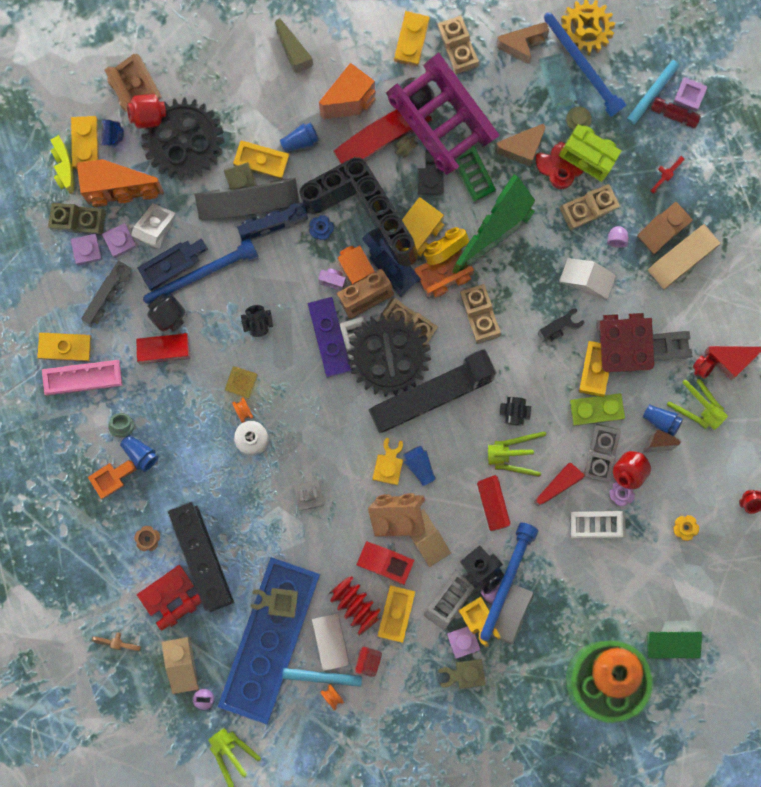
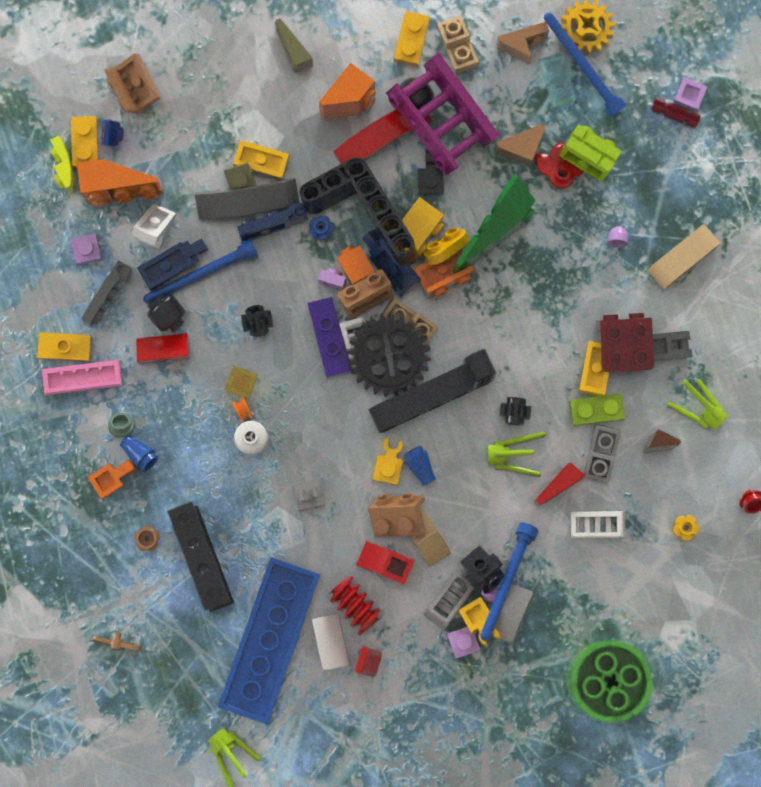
(77, 219): olive slope -> none
(119, 240): lavender plate -> none
(146, 111): red head -> none
(165, 591): red plate -> none
(180, 665): tan slope -> none
(193, 158): black gear -> none
(203, 693): lavender hinge -> none
(280, 602): olive plate -> none
(300, 138): blue cone -> none
(322, 677): medium azure bar -> none
(332, 697): orange bush -> none
(396, 613): yellow plate -> none
(405, 145): olive plate -> none
(467, 674): olive plate -> none
(480, 169): green slope -> none
(480, 313): tan slope -> none
(493, 503): red slope -> none
(554, 330): black plate -> none
(578, 115): olive plate -> none
(588, 277): white slope -> none
(589, 207): tan slope -> none
(603, 673): orange piece -> none
(618, 498): lavender plate -> none
(631, 468): red head -> none
(653, 92): medium azure bar -> none
(663, 419): blue cone -> none
(664, 227): medium nougat slope -> none
(667, 174): red piece -> none
(674, 644): green slope -> none
(704, 366): red plate -> none
(732, 359): red slope -> none

